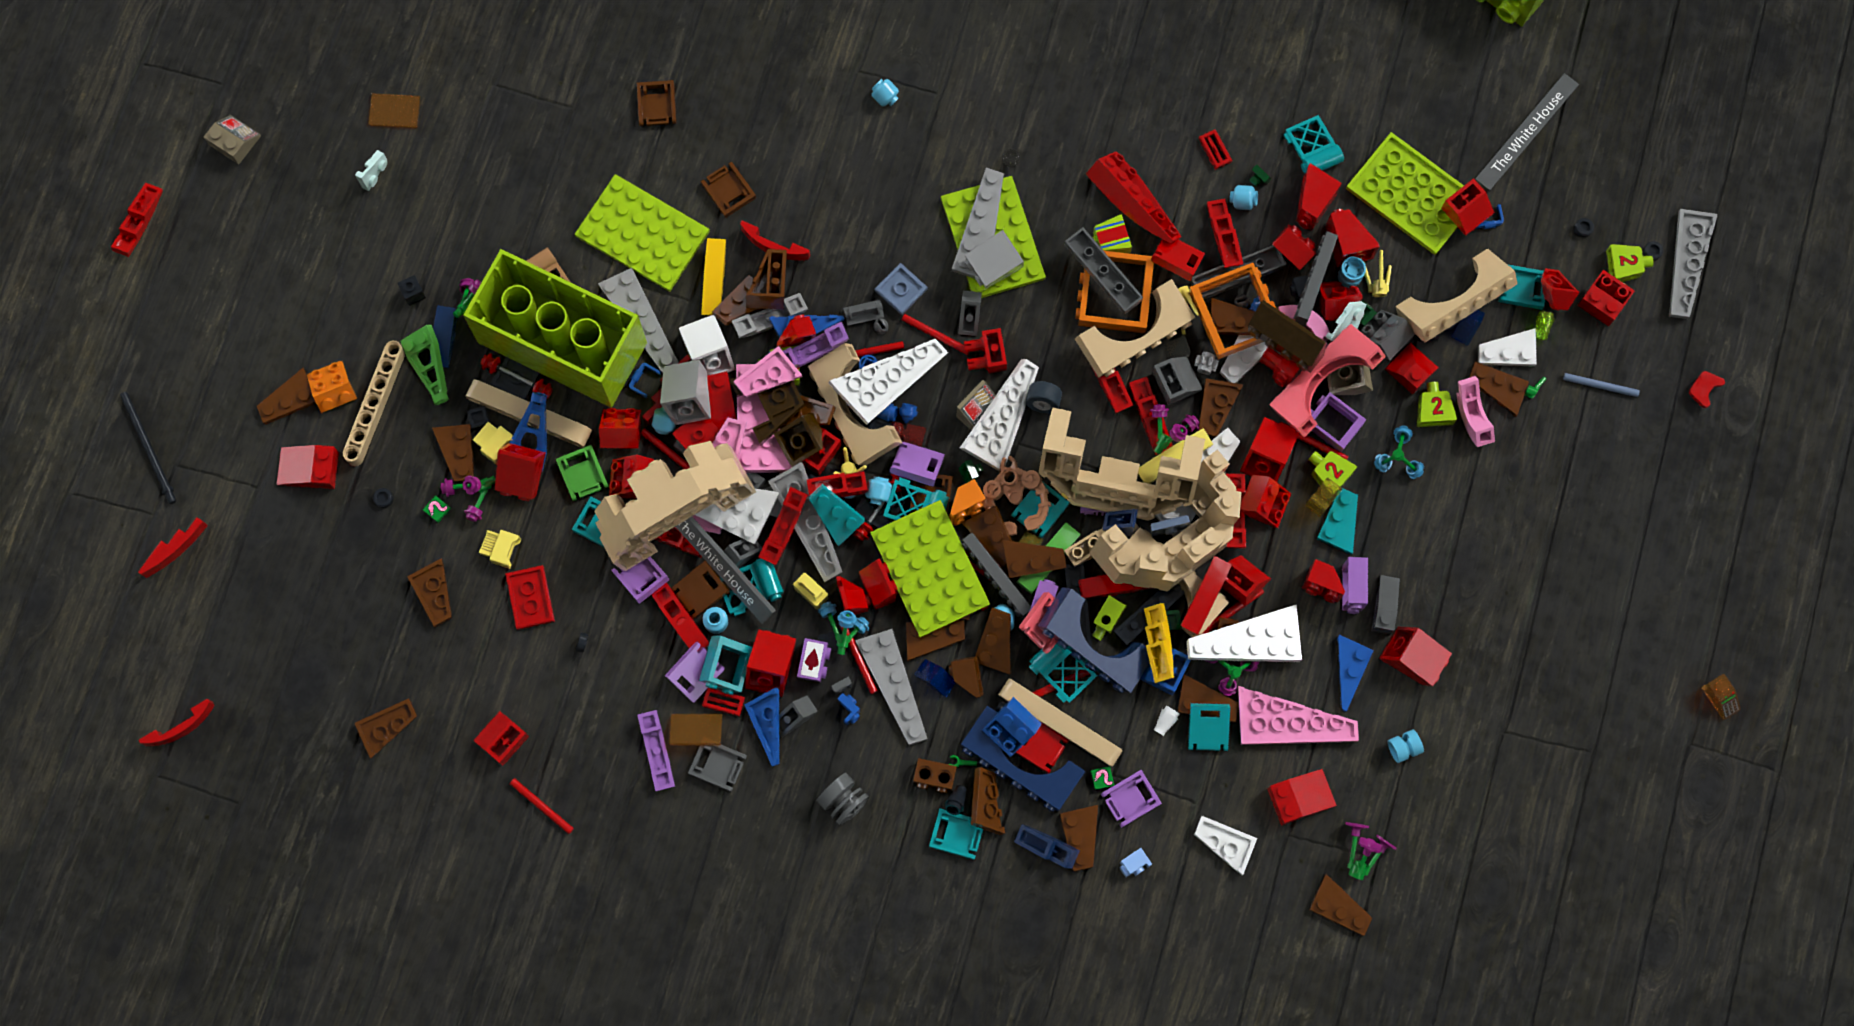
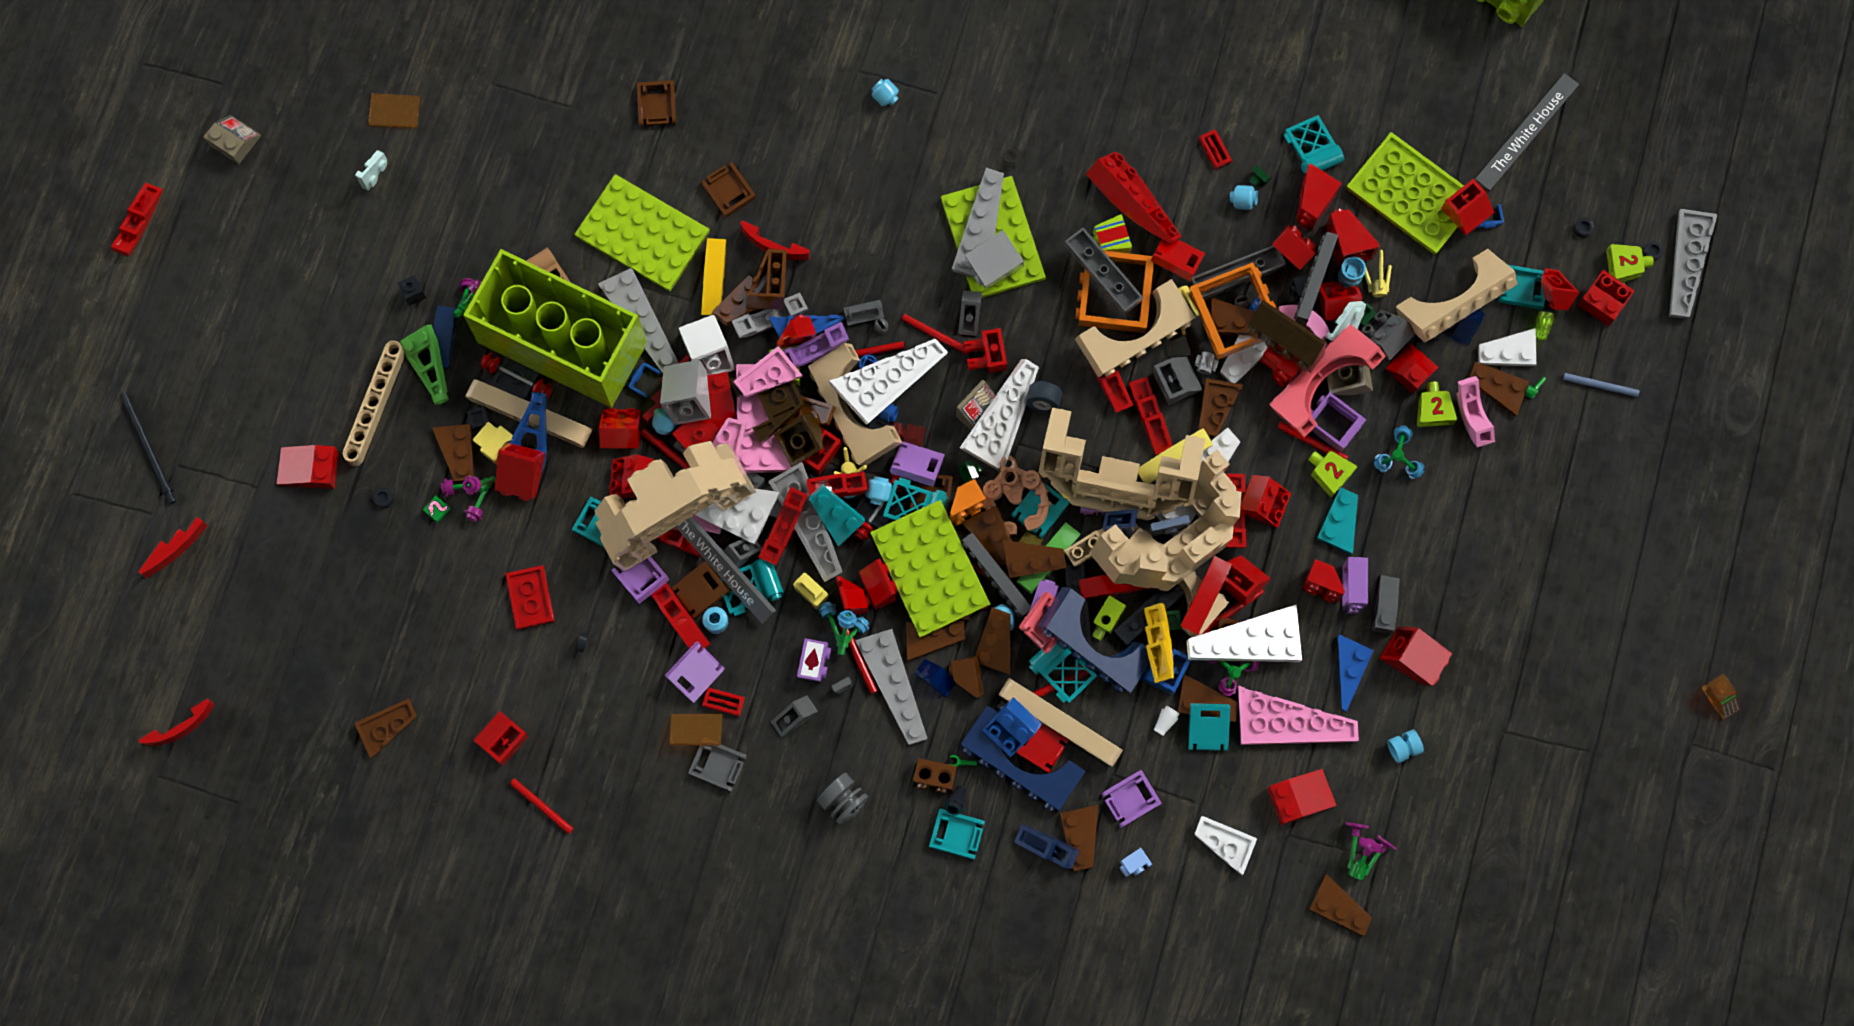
(287, 399): reddish brown wing -> none
(331, 386): orange bracket -> none
(433, 592): reddish brown wing -> none
(499, 547): light yellow piece -> none
(583, 477): bright green container -> none
(656, 750): medium lavender slope -> none
(711, 661): teal window -> none
(765, 718): blue wing -> none
(770, 662): red slope -> none
(848, 703): blue bracket -> none
(901, 289): sand blue plate -> none
(908, 412): blue plate -> none
(984, 805): reddish brown wing -> none
(1102, 778): green tile -> none
(1178, 431): magenta plant -> none
(1224, 233): red slope -> none
(1269, 450): red slope -> none
(1323, 497): clear yellow slope -> none
(1703, 386): red piece -> none

